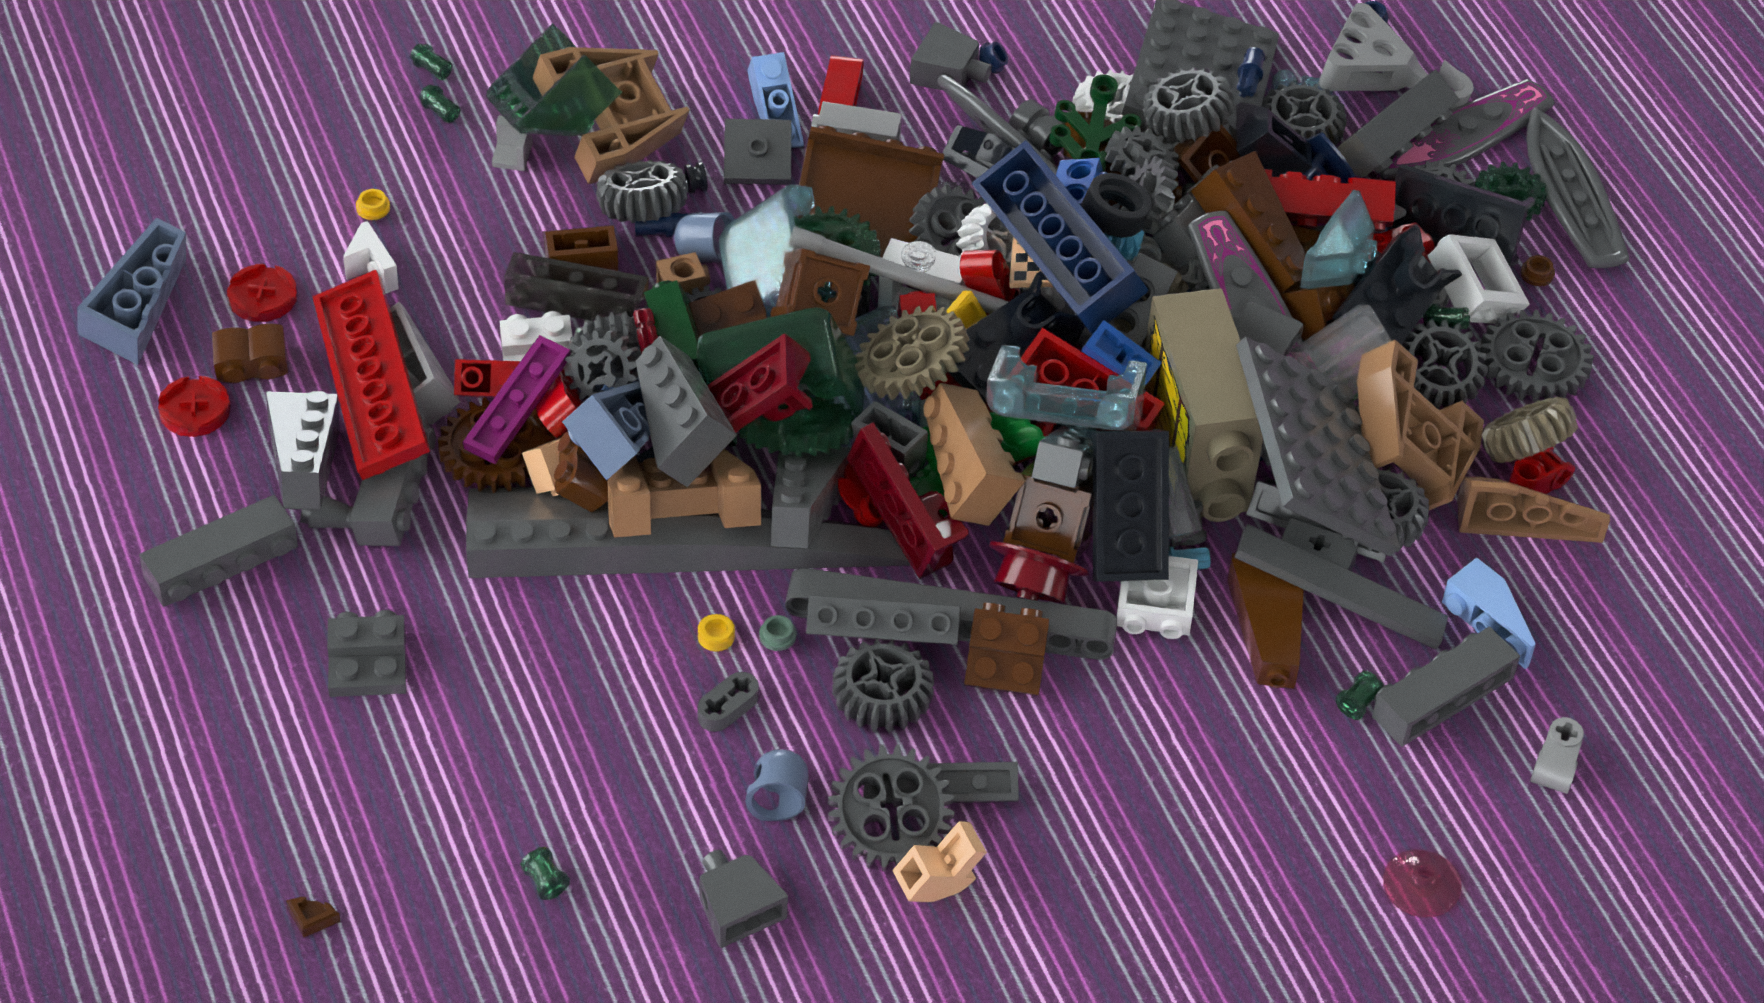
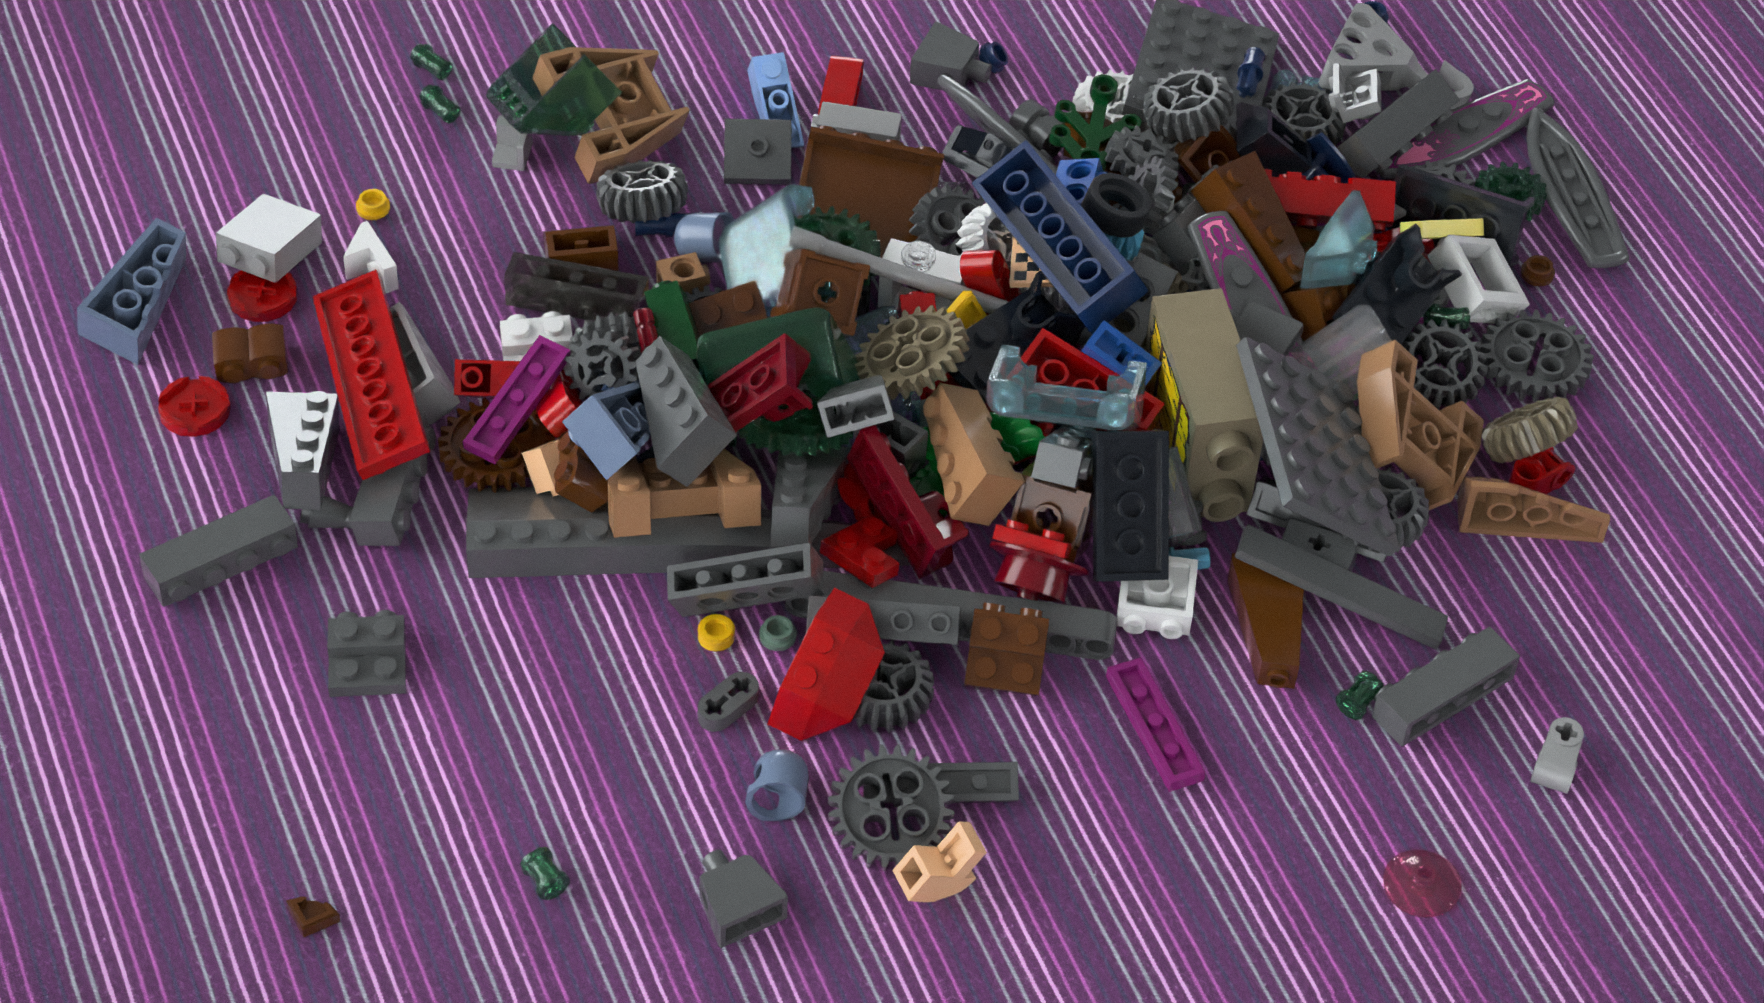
(269, 238): none -> brick
(696, 177): black bush -> none
(745, 579): none -> dark grey brick
(829, 669): none -> red wedge
(857, 406): none -> dark grey torso
(861, 550): none -> red plate
(1018, 534): none -> red plate
(1155, 724): none -> magenta plate
(1355, 95): none -> light grey bracket
(1442, 228): none -> light yellow beam
(1484, 601): light blue slope -> none

